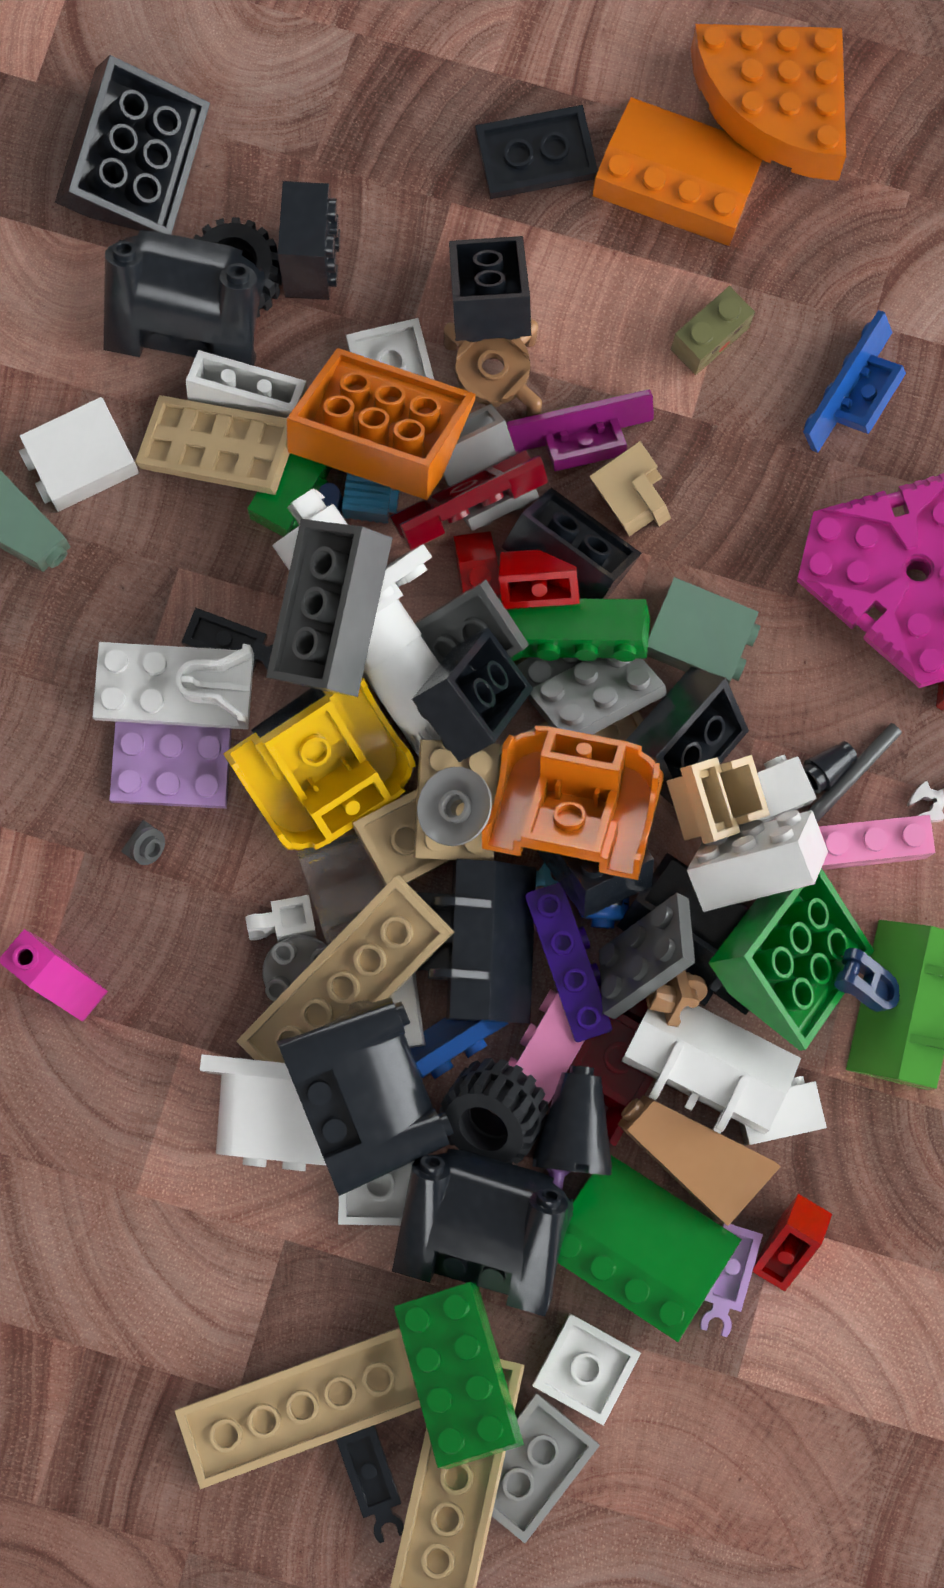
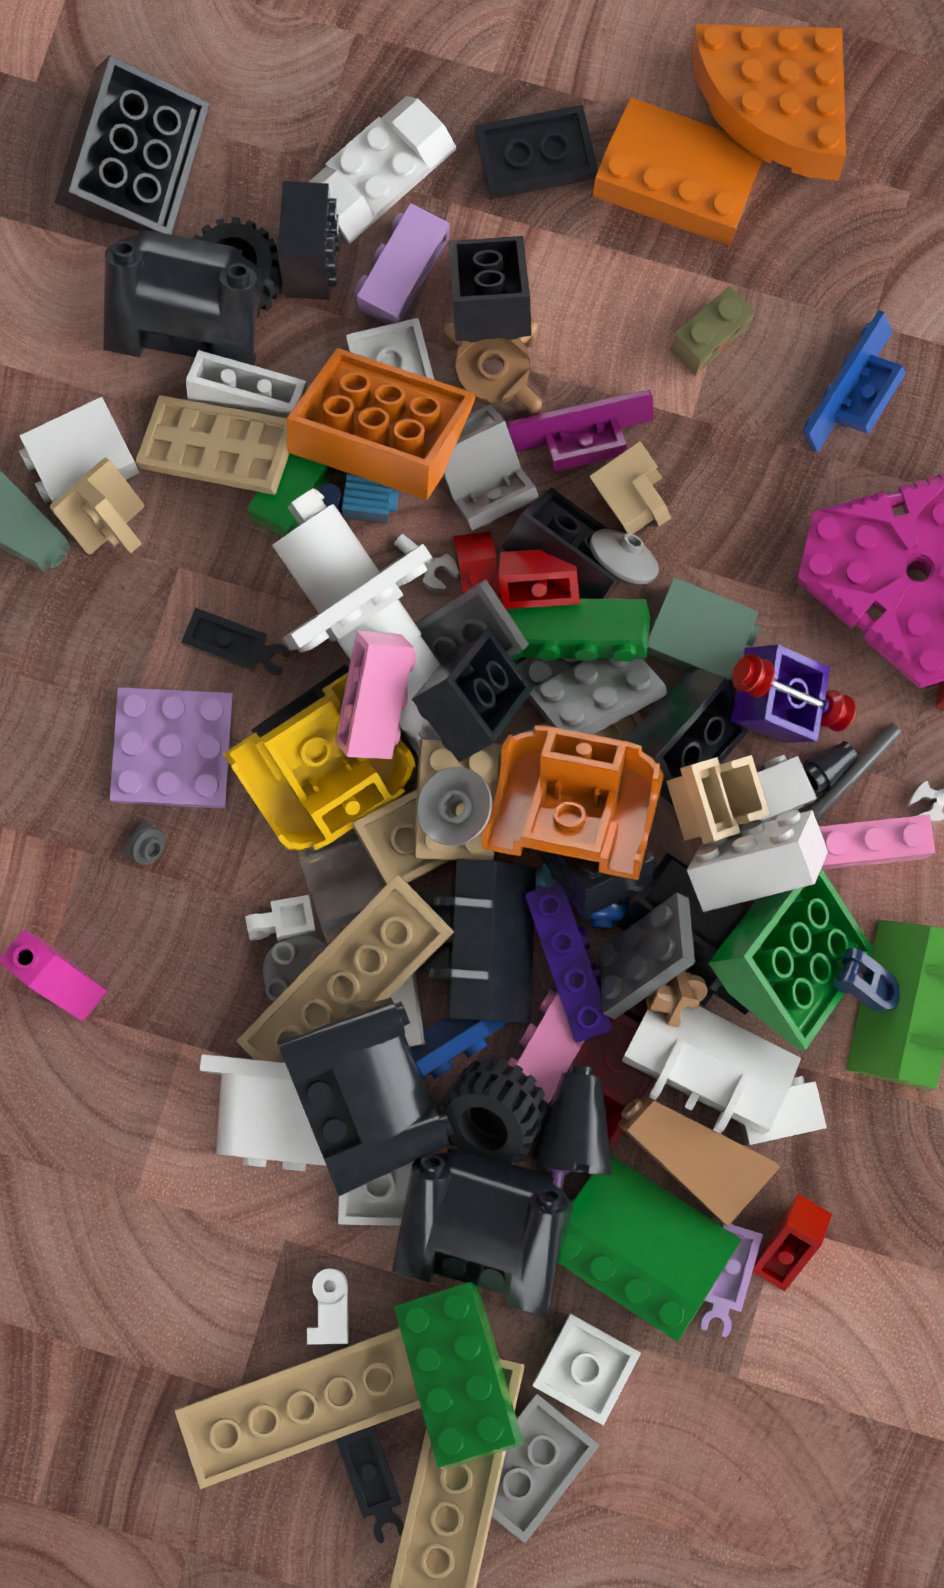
(99, 509): none -> tan bracket
(173, 685): white plate -> none
(329, 606): dark grey slope -> none
(331, 1291): none -> white leg
(375, 695): none -> bright pink brick
(384, 164): none -> white piece
(402, 265): none -> lavender brick
(445, 563): none -> white bar
(513, 475): dark red piece -> none
(624, 556): none -> light grey dish
(787, 696): none -> dark purple brick

